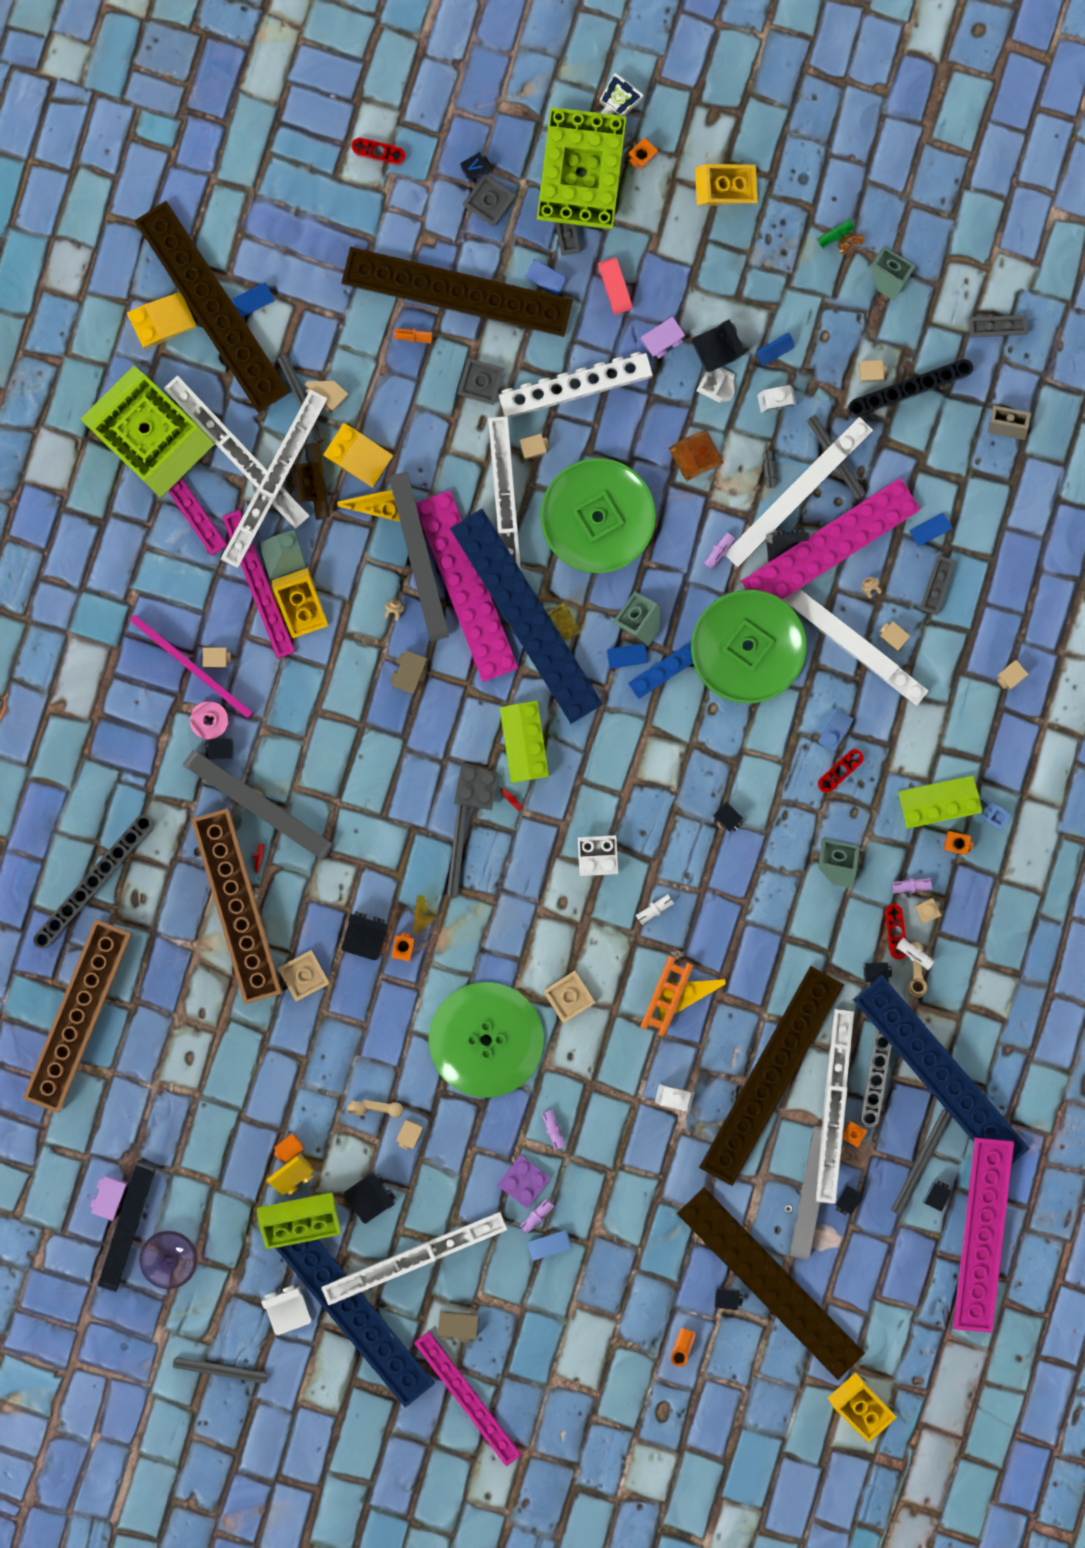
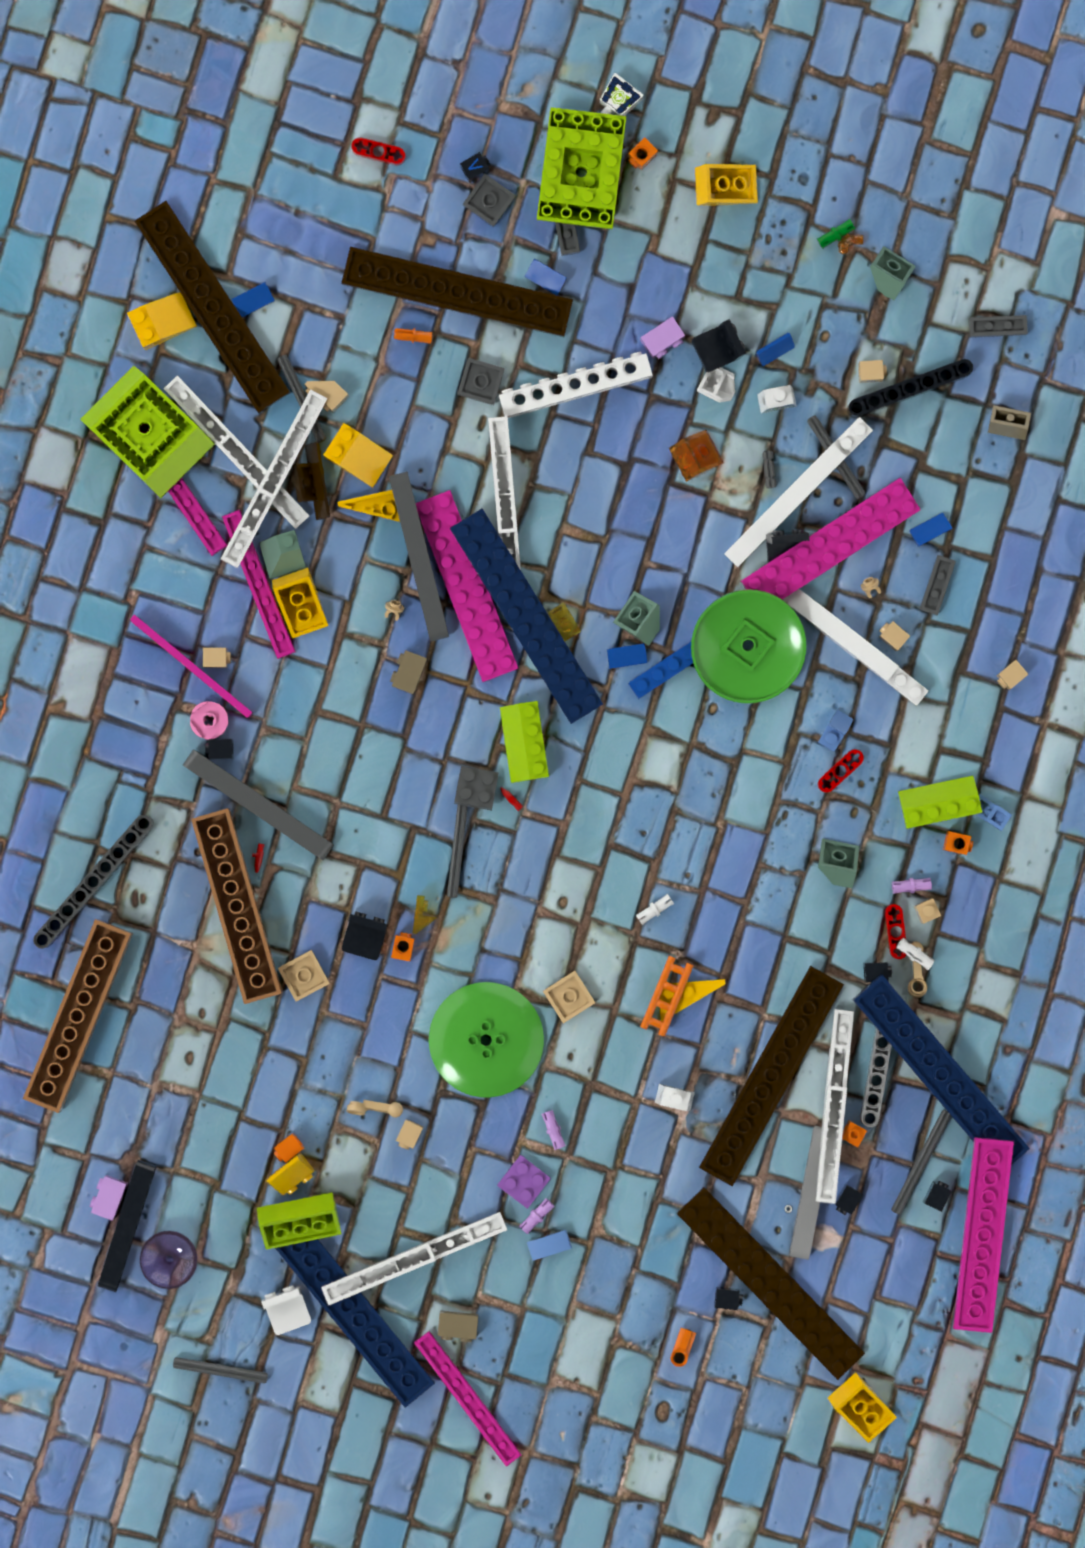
(370, 1197): black bracket -> none
(534, 446): tan brick -> none
(592, 488): bright green dish -> none
(597, 855): white slope -> none
(615, 286): coral beam -> none
(719, 550): lavender pin -> none
(728, 817): black brick -> none

